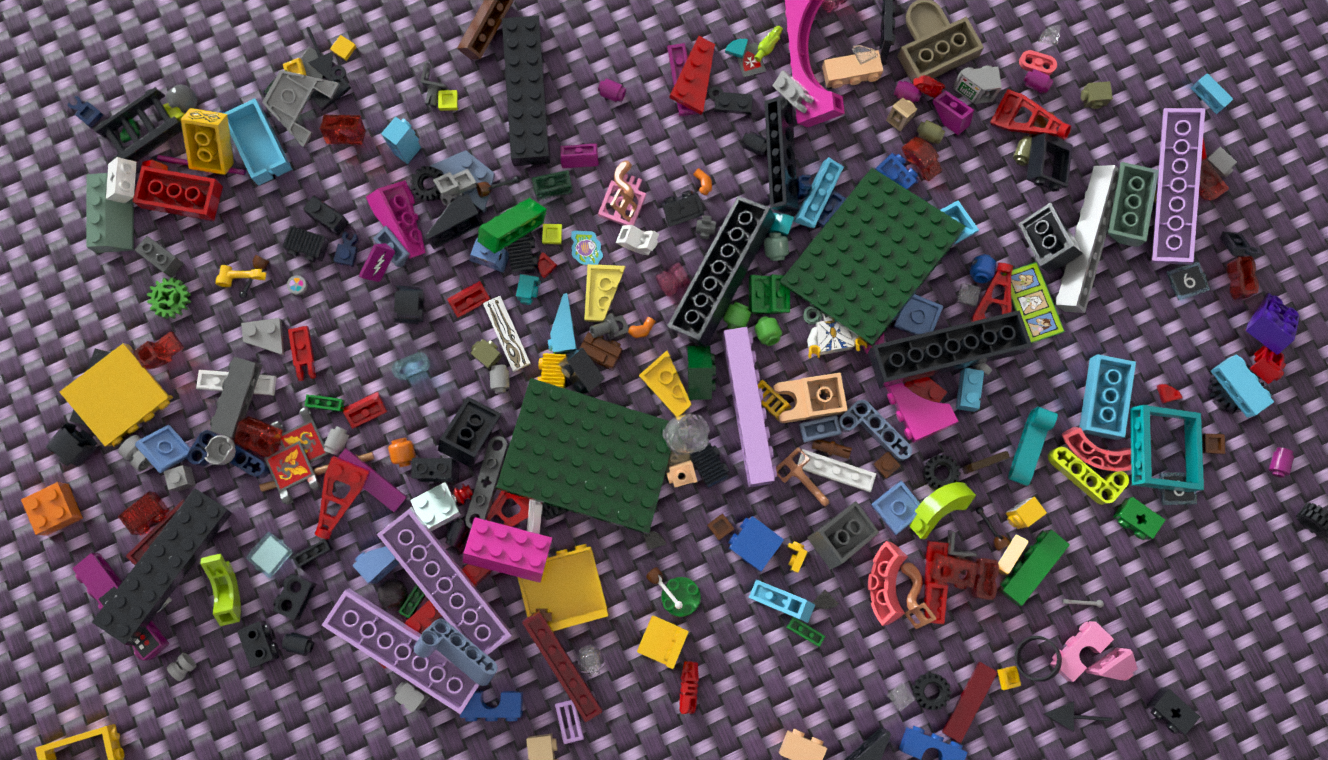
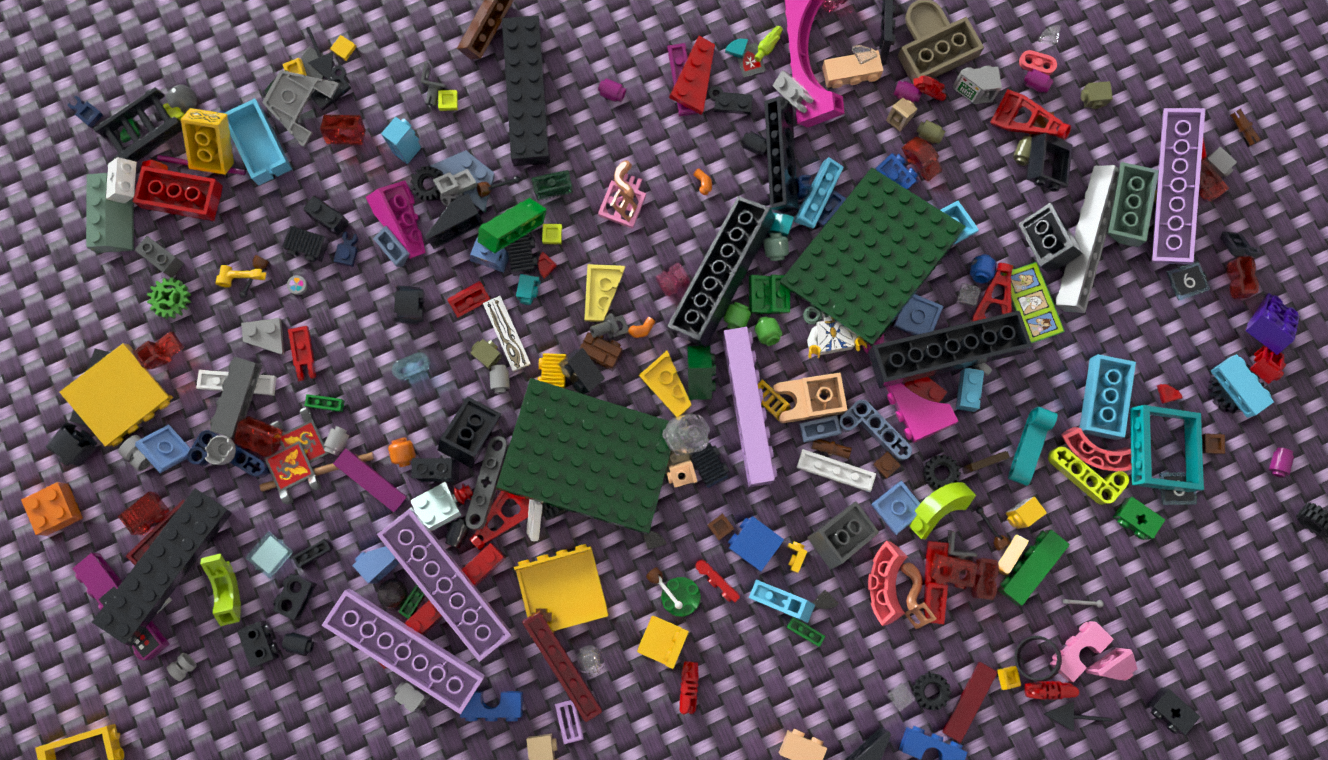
(179, 478): light grey brick -> none
(345, 473): red plate -> none
(364, 410): red slope -> none
(377, 262): magenta slope -> none
(458, 650): sand blue beam -> none
(507, 550): dark pink brick -> none
(562, 332): medium azure slope -> none
(579, 155): magenta slope -> none
(586, 247): sticker -> none
(637, 240): white brick -> none
(682, 208): black bracket -> none
(705, 227): dark grey gear -> none
(716, 579): none -> red hinge
(797, 471): nougat piece -> none
(953, 112): magenta slope -> none
(1051, 690): none -> red hinge
(1212, 93): medium azure panel -> none
(1245, 127): none -> reddish brown pin

